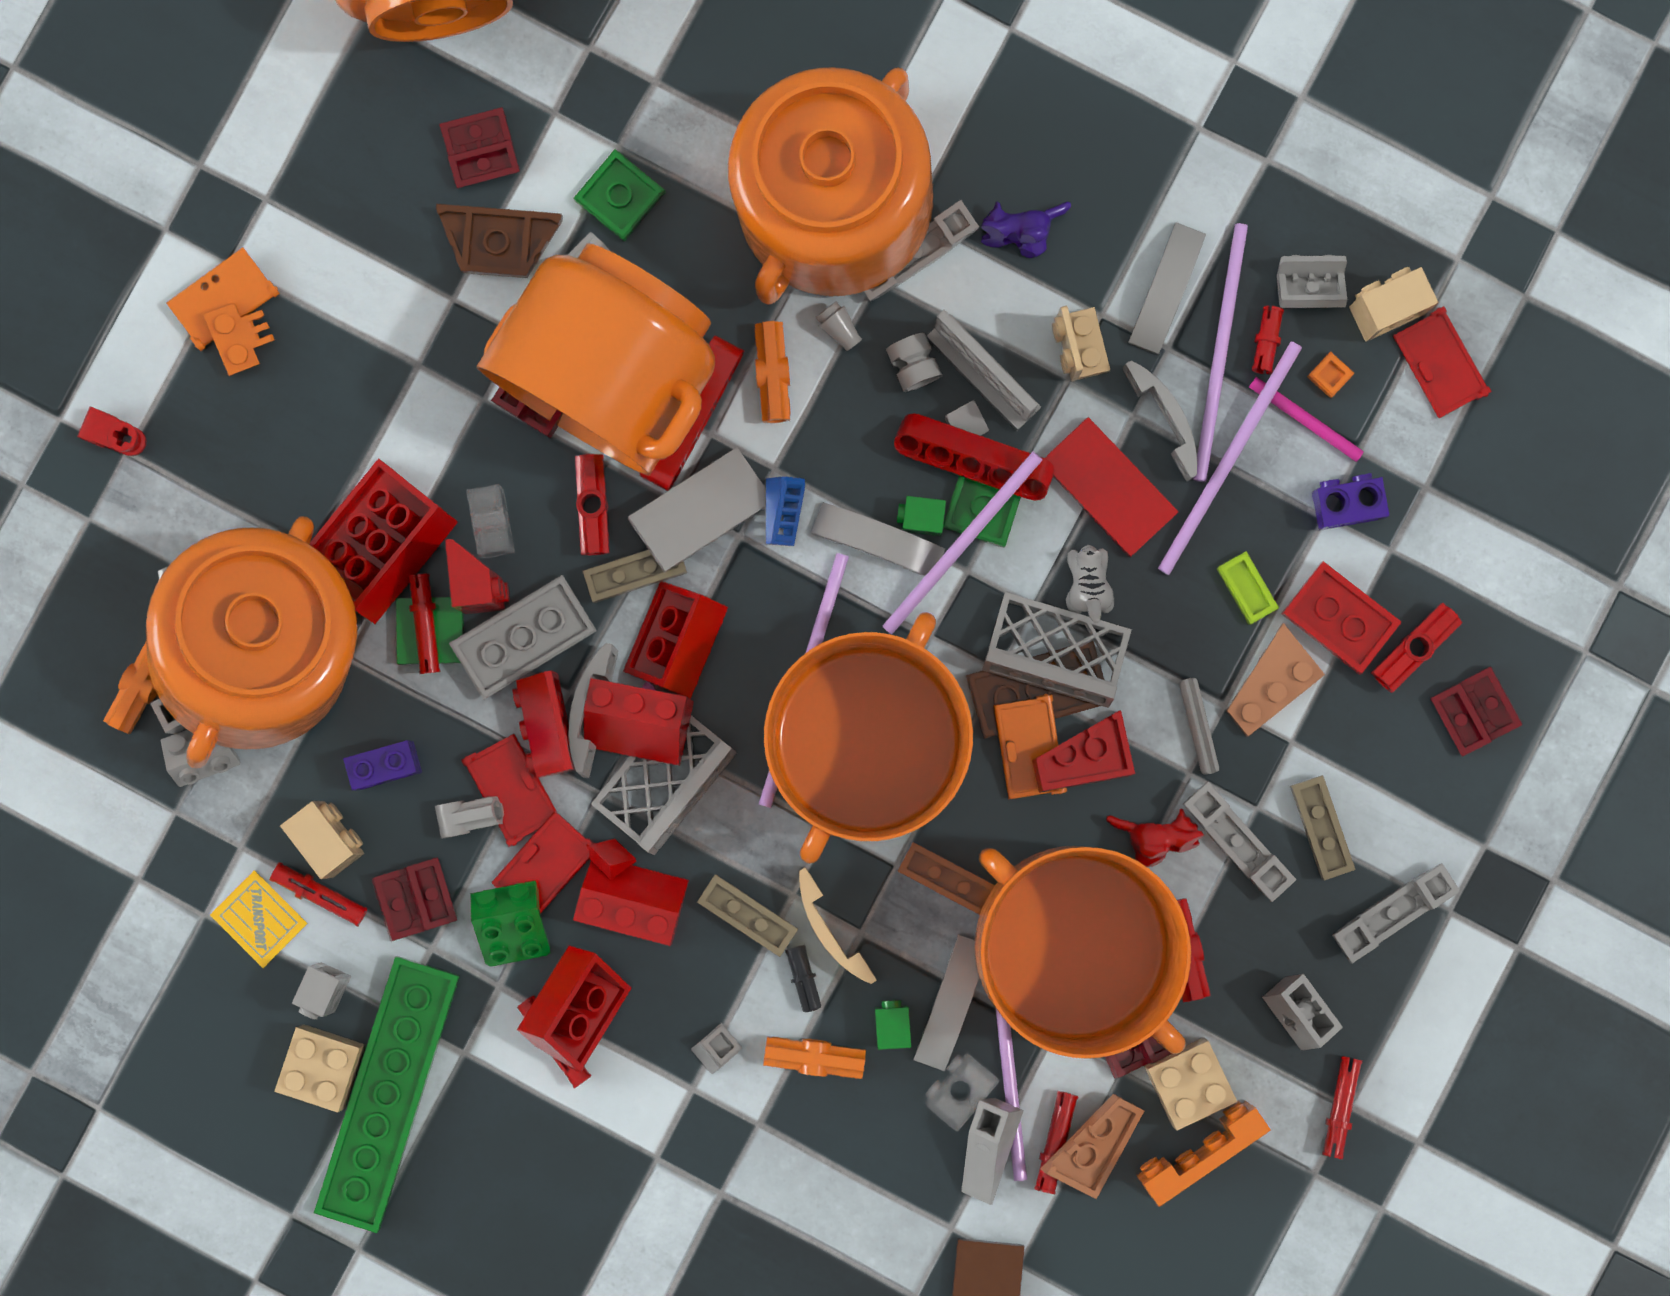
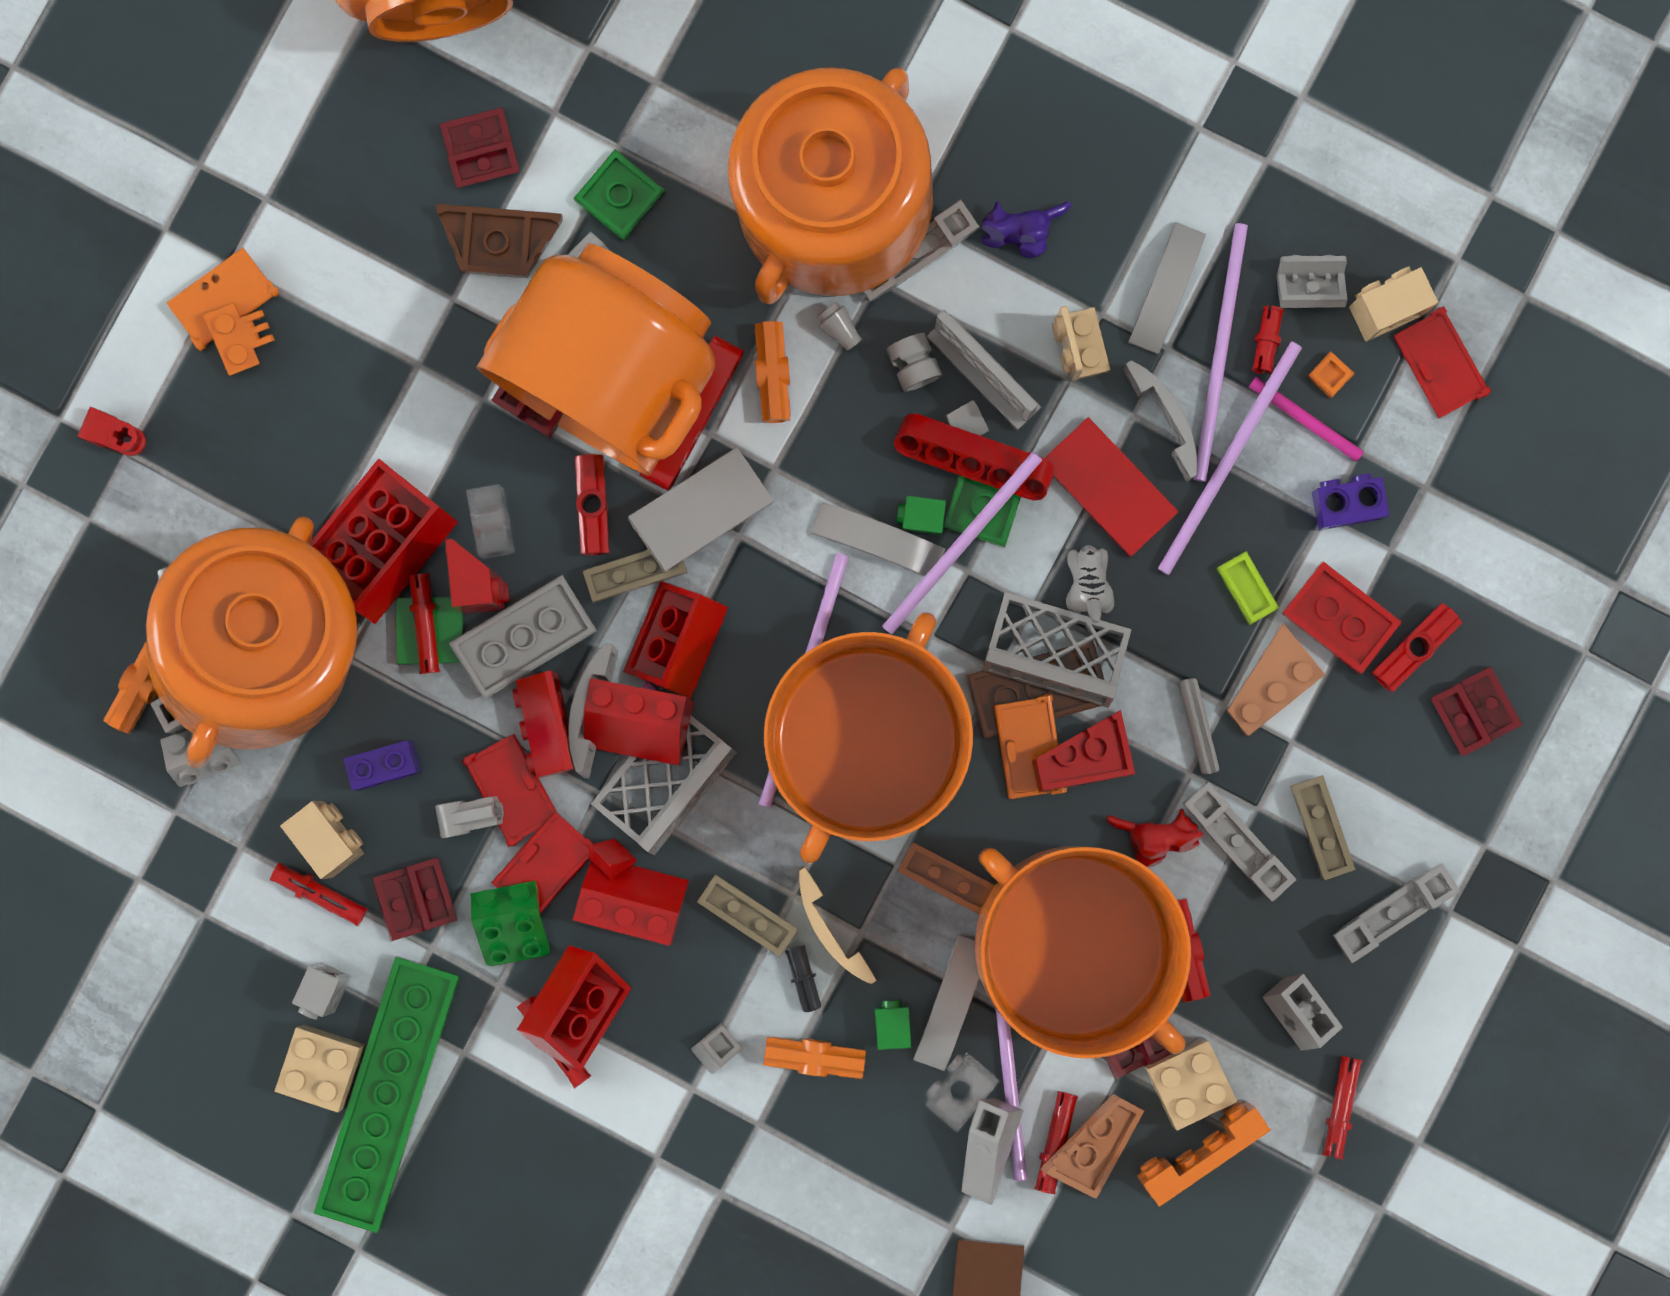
(258, 919): yellow sticker -> none
(780, 493): blue slope -> none

